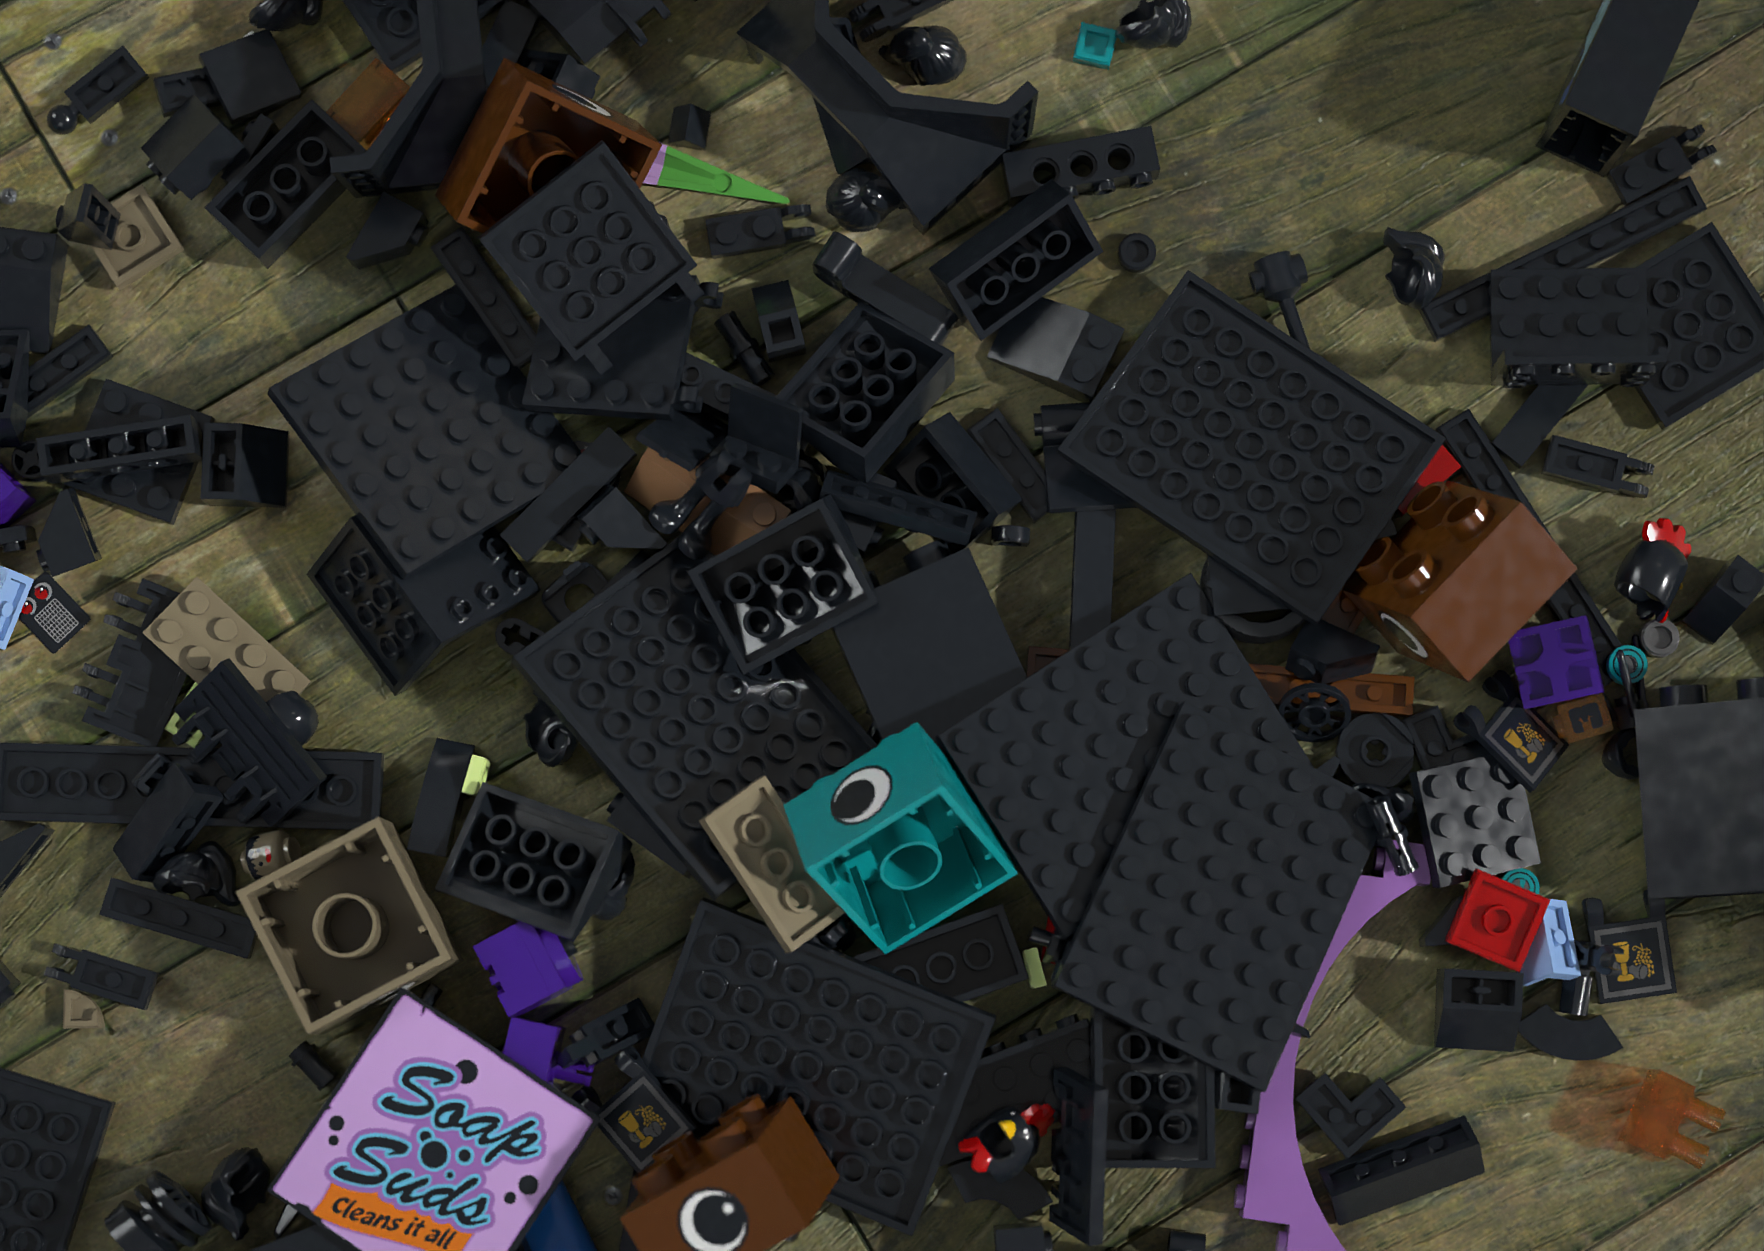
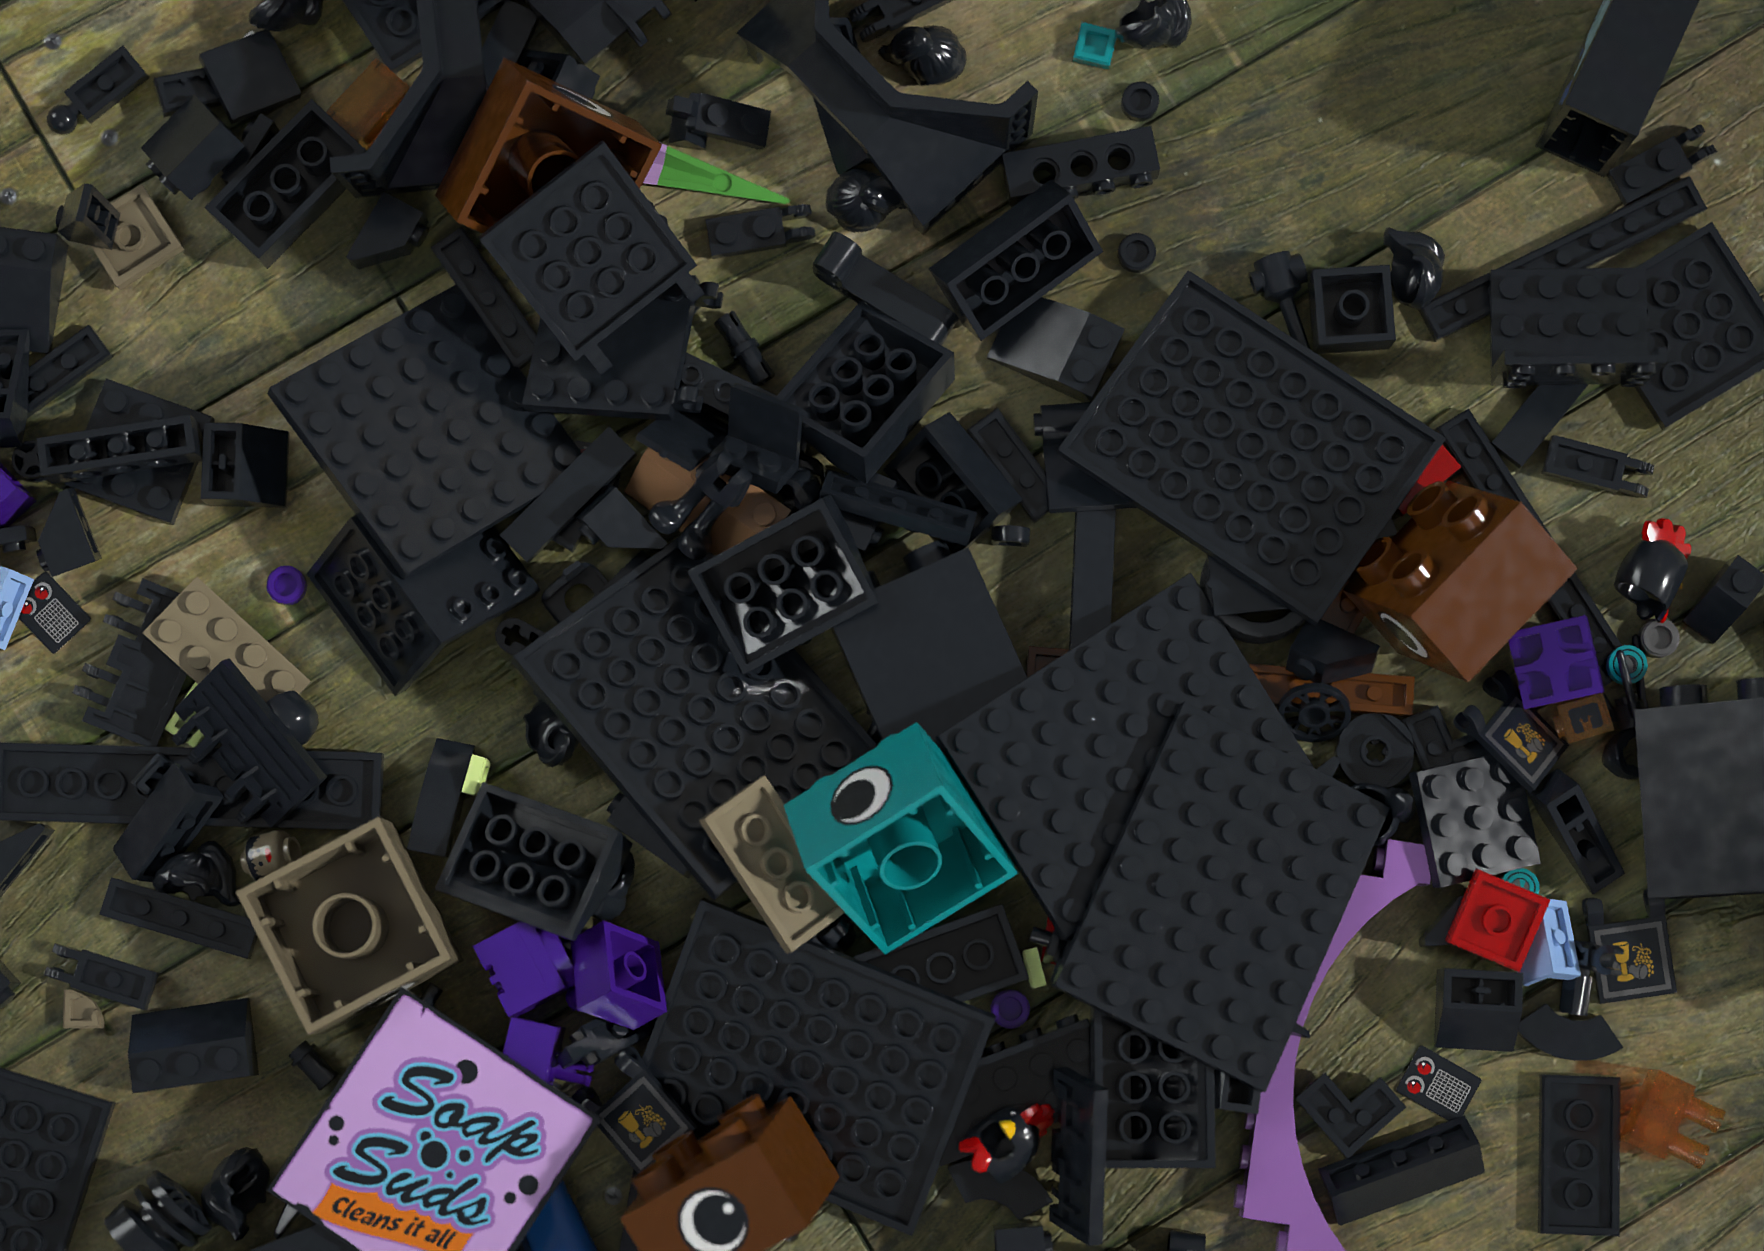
(192, 1046): none -> black slope
(286, 585): none -> dark purple tile
(617, 976): none -> dark purple brick
(722, 119): none -> black hinge
(779, 321): black slope -> none
(1011, 1008): none -> dark purple tile
(1140, 101): none -> black tile
(1351, 309): none -> black brick
(1401, 858): black pin -> none
(1438, 1084): none -> black sticker
(1576, 830): none -> black slope
(1579, 1155): none -> black tile

